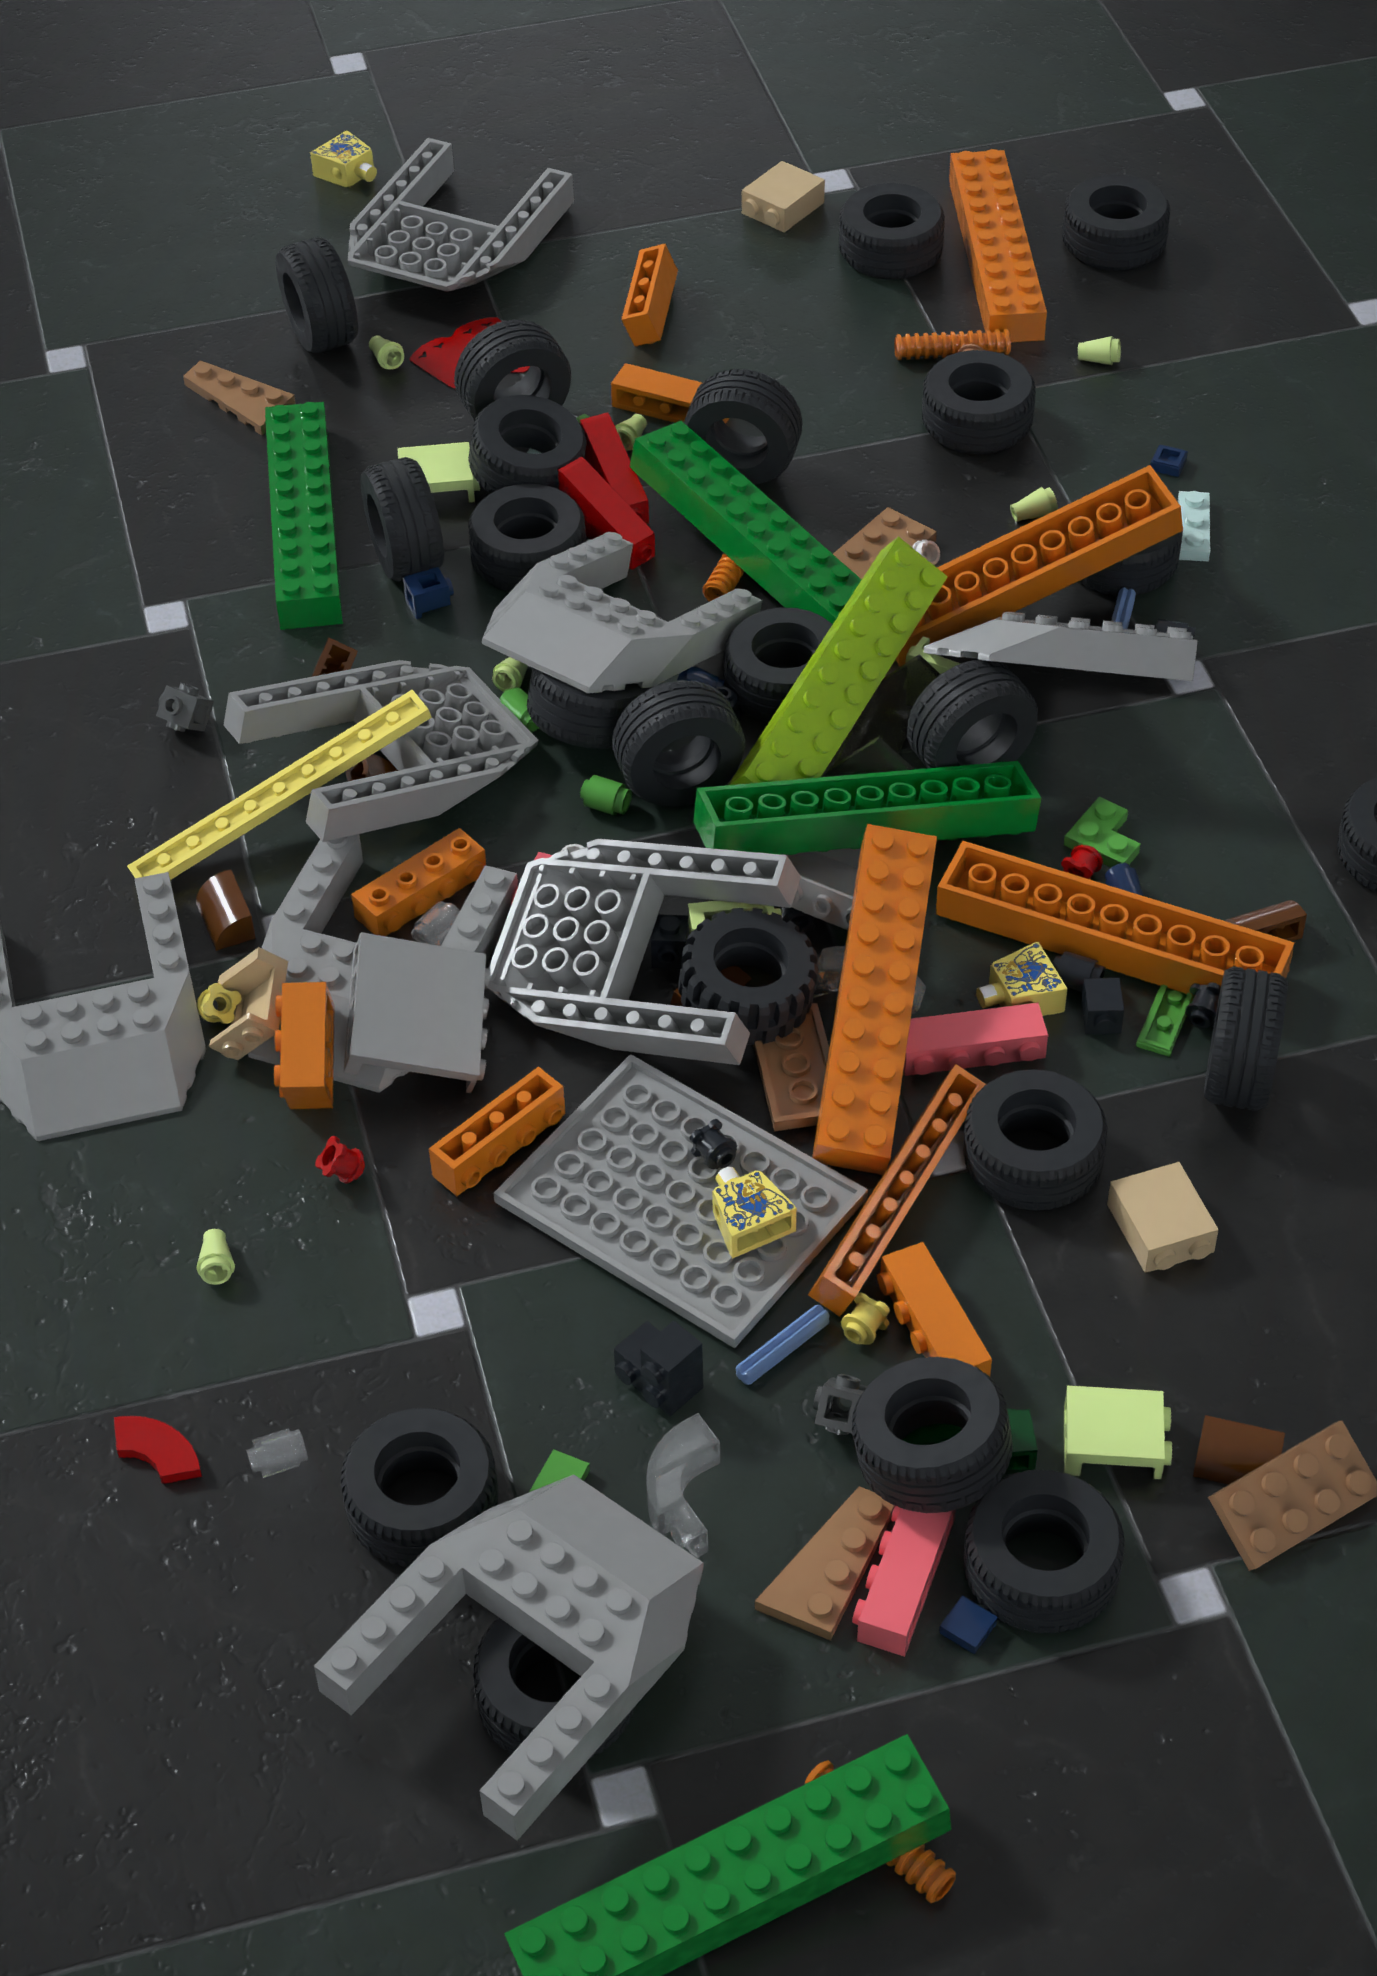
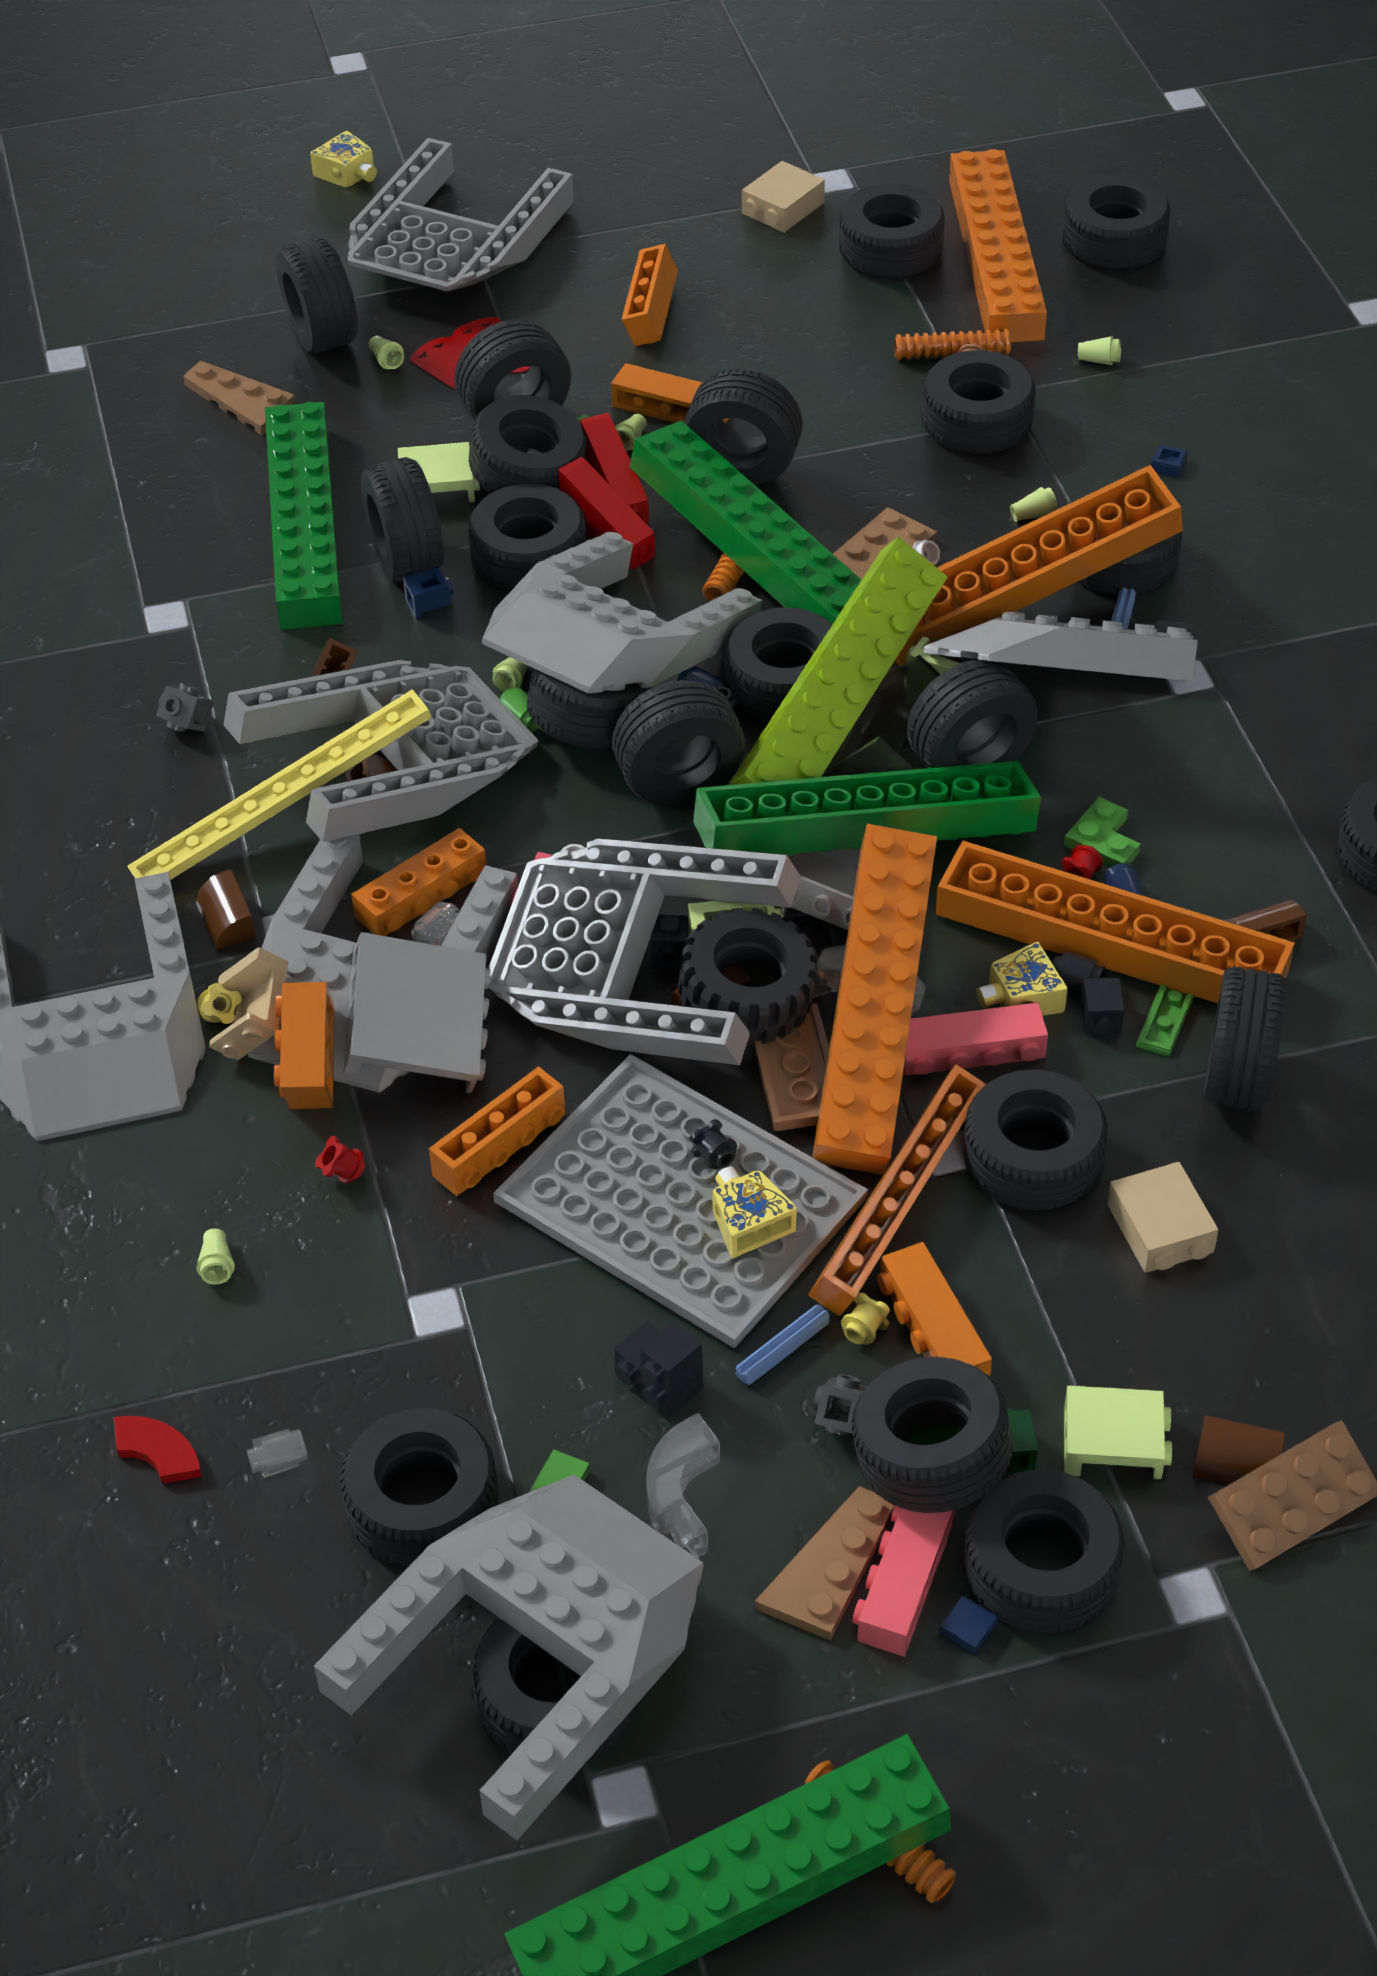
(606, 795): bright green brick -> none
(1196, 525): light aqua plate -> none
(1204, 1005): black brick -> none

